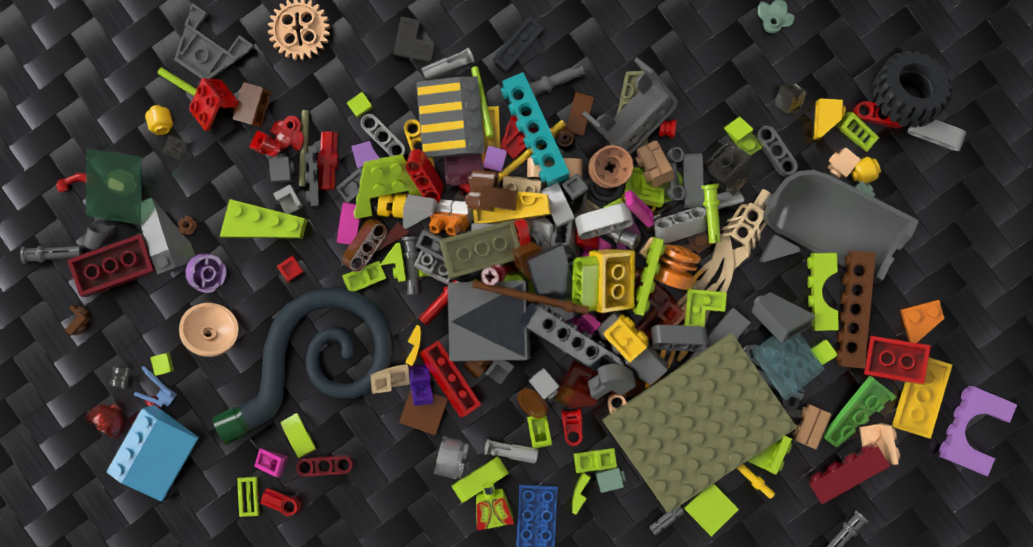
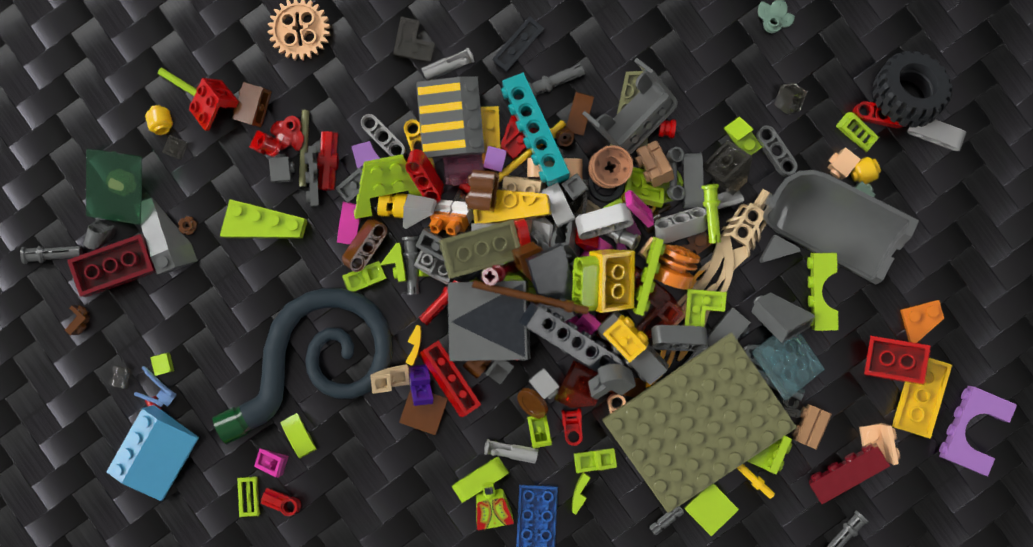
(62, 184): red piece -> none
(107, 419): clear red cylinder -> none
(201, 54): dark grey wing -> none
(205, 272): medium lavender cylinder -> none
(212, 320): light nougat dish -> none
(288, 199): light grey panel -> none
(290, 268): red tile -> none
(315, 463): dark red beam -> none
(360, 105): lime slope -> none
(396, 233): clear red piece -> none
(450, 457): clear brick -> none
(483, 104): lime bar -> none
(497, 198): reddish brown slope -> none
(610, 479): sand green brick -> none
(824, 351): lime slope -> none
(827, 114): yellow slope -> none
(861, 318): reddish brown brick -> none
(861, 406): bright green wing -> none

